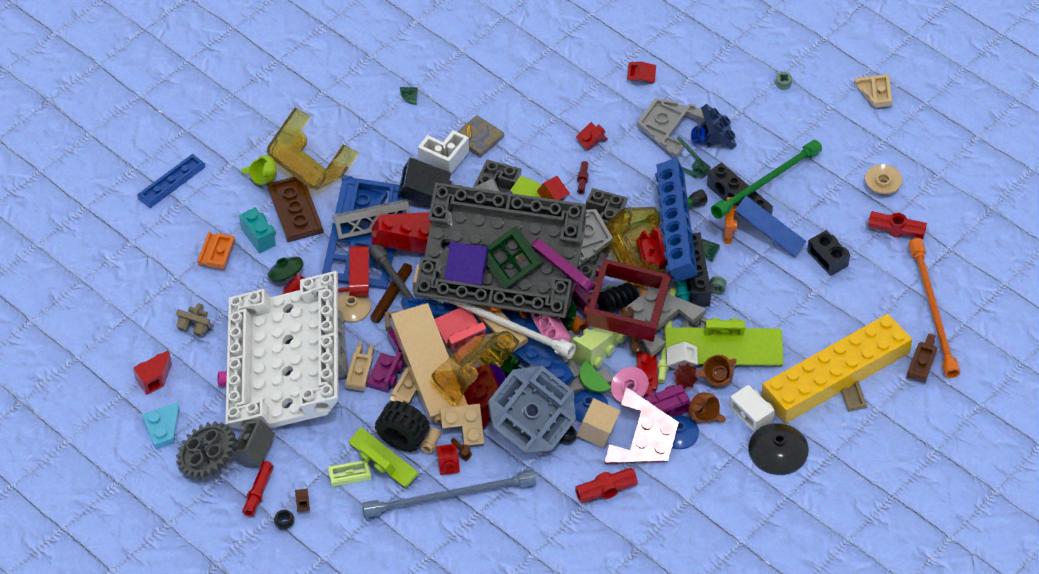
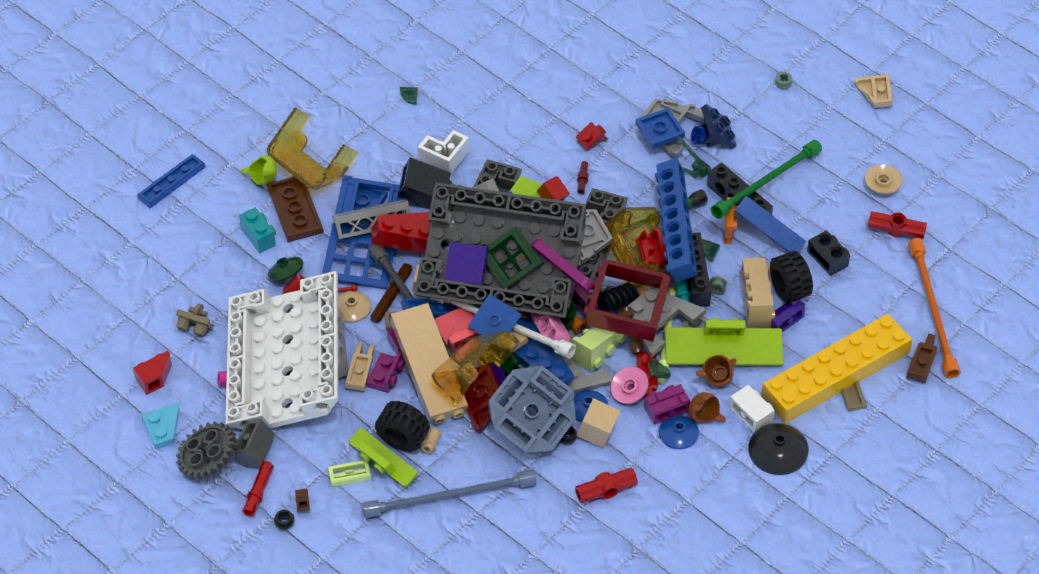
(216, 250): orange plate -> none
(359, 271): red beam -> none
(404, 389): tan hinge -> none
(448, 459): red bracket -> none
(464, 452): reddish brown hand -> none
(469, 418): tan plate -> none
(481, 135): dark tan tile -> none
(494, 317): none -> blue plate
(592, 380): bright green tile -> none
(641, 71): red panel -> none
(652, 435): wing -> none
(657, 370): none -> clear green tile
(660, 128): none -> blue plate
(681, 355): white panel -> none
(686, 381): clear red gear -> none
(757, 292): none -> tan wedge
(788, 315): none -> dark purple panel
(791, 276): none -> black tyre

